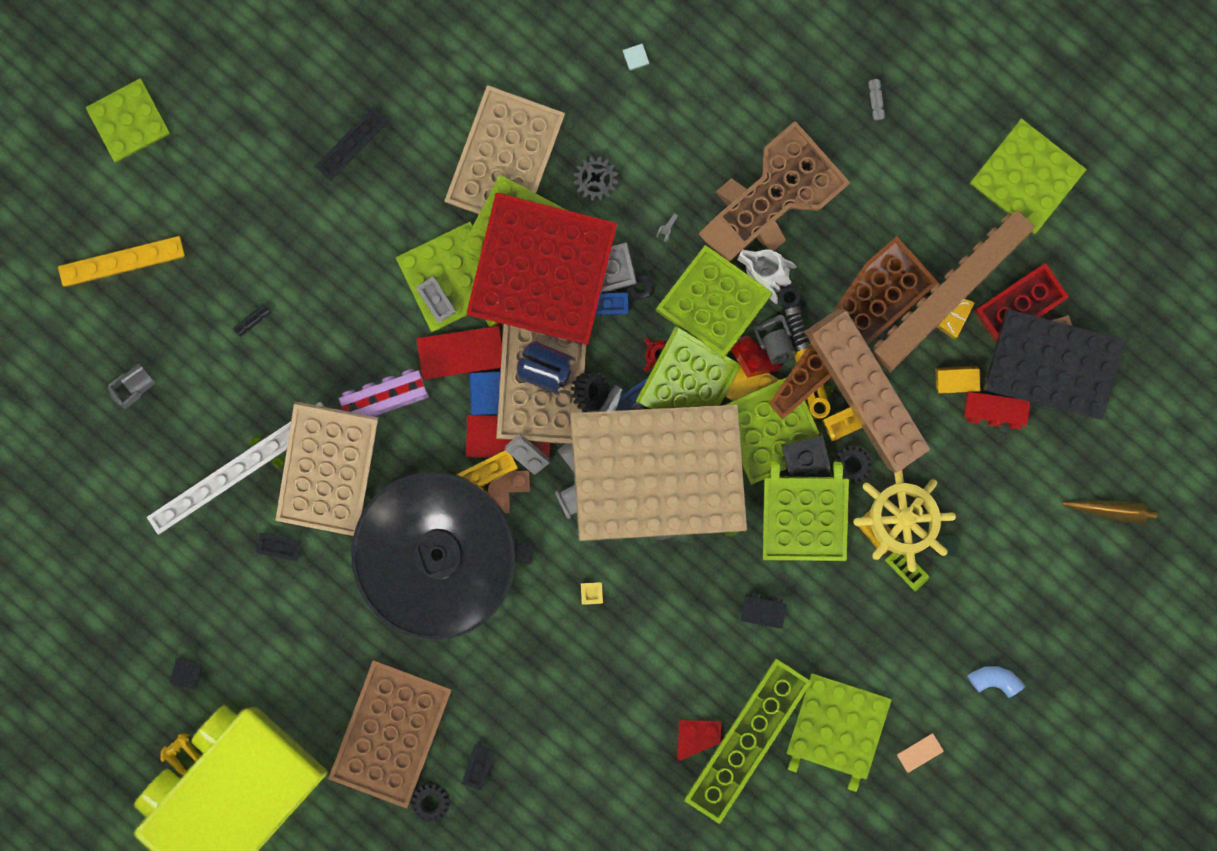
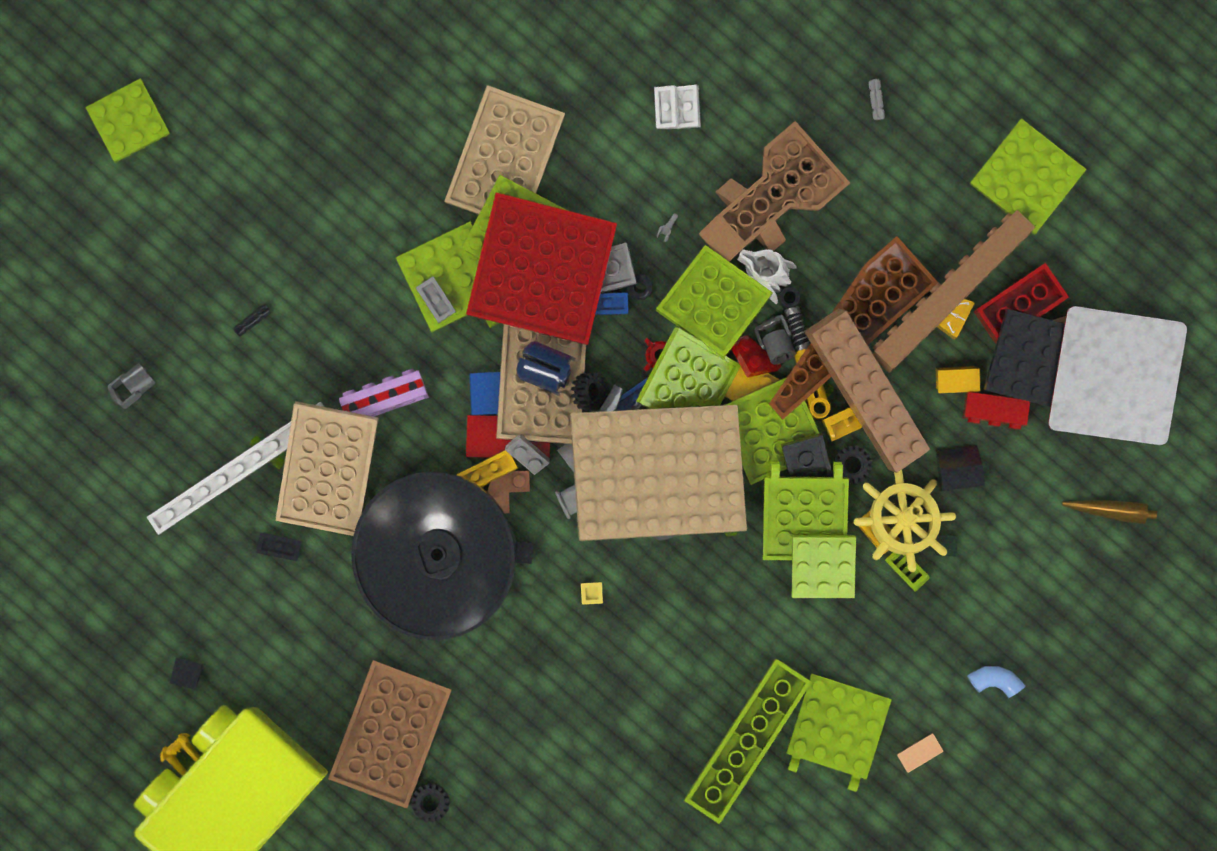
(121, 261): yellow plate -> none
(351, 144): black plate -> none
(460, 352): red tile -> none
(478, 767): black plate -> none
(587, 184): dark grey gear -> none
(635, 57): light aqua tile -> none
(677, 107): none -> white slope
(697, 736): red wing -> none
(762, 611): black brick -> none
(823, 566): none -> lime plate
(960, 468): none -> black slope
(1117, 375): none -> flat silver piece

